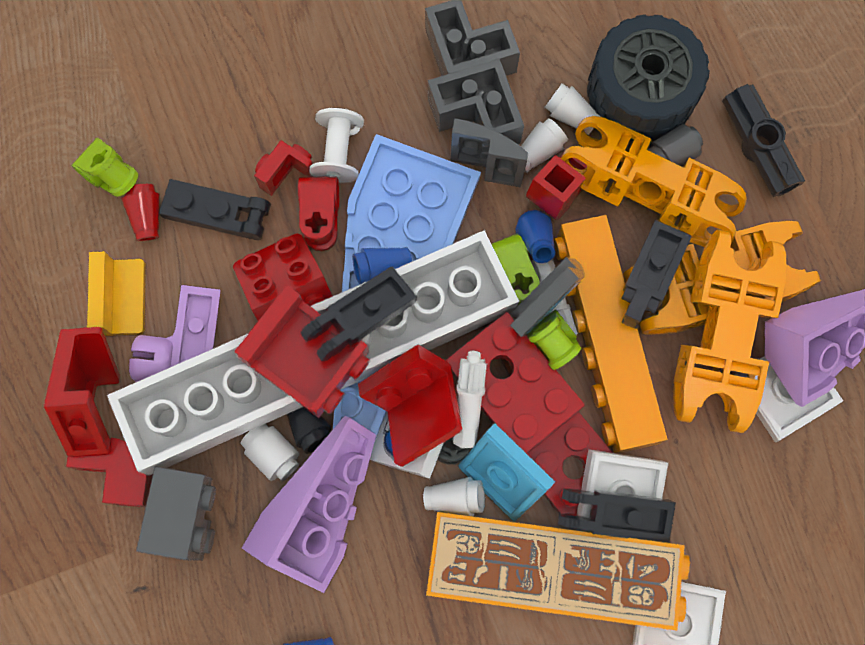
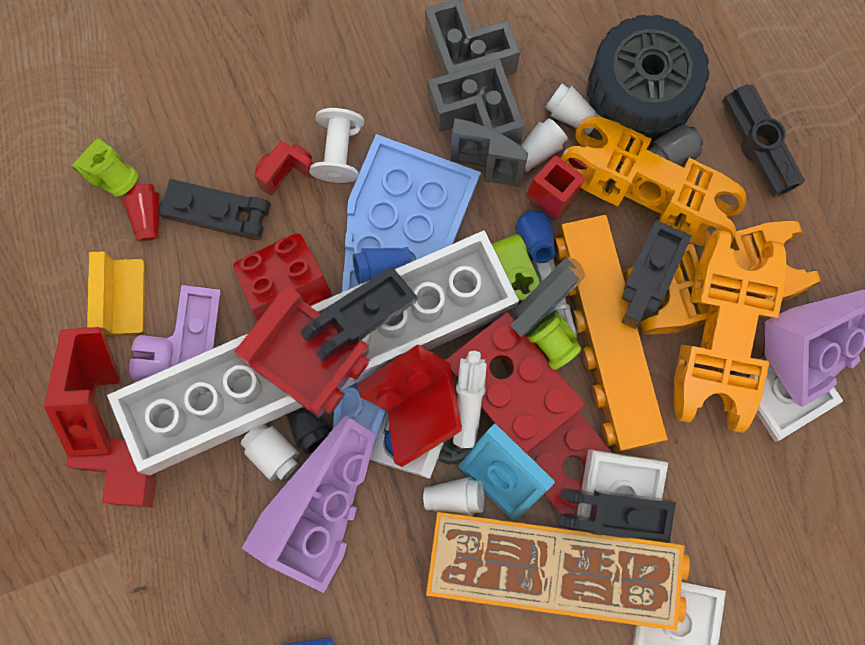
(175, 516): dark grey brick -> none
(319, 206): red piece -> none

